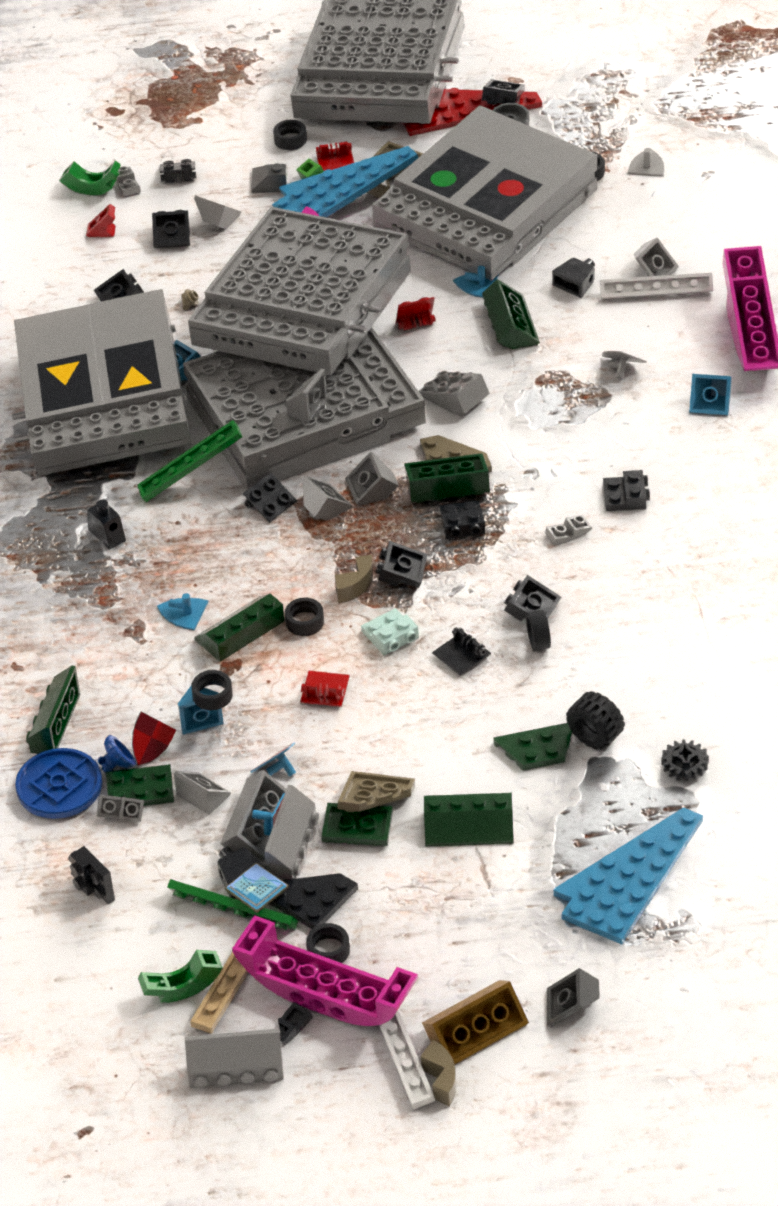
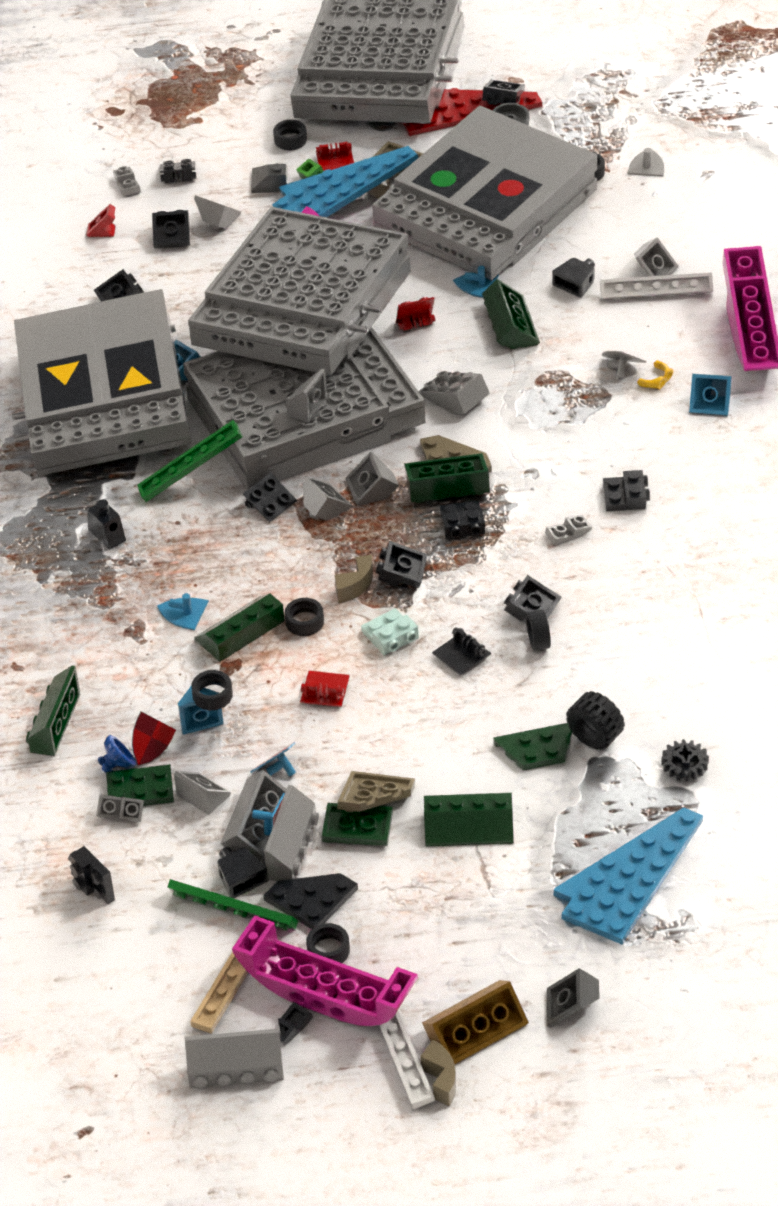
(58, 783): blue plate -> none
(88, 182): green arch -> none
(184, 982): green arch -> none
(189, 298): dark tan plate -> none
(256, 887): piece -> none
(656, 383): none -> yellow cap

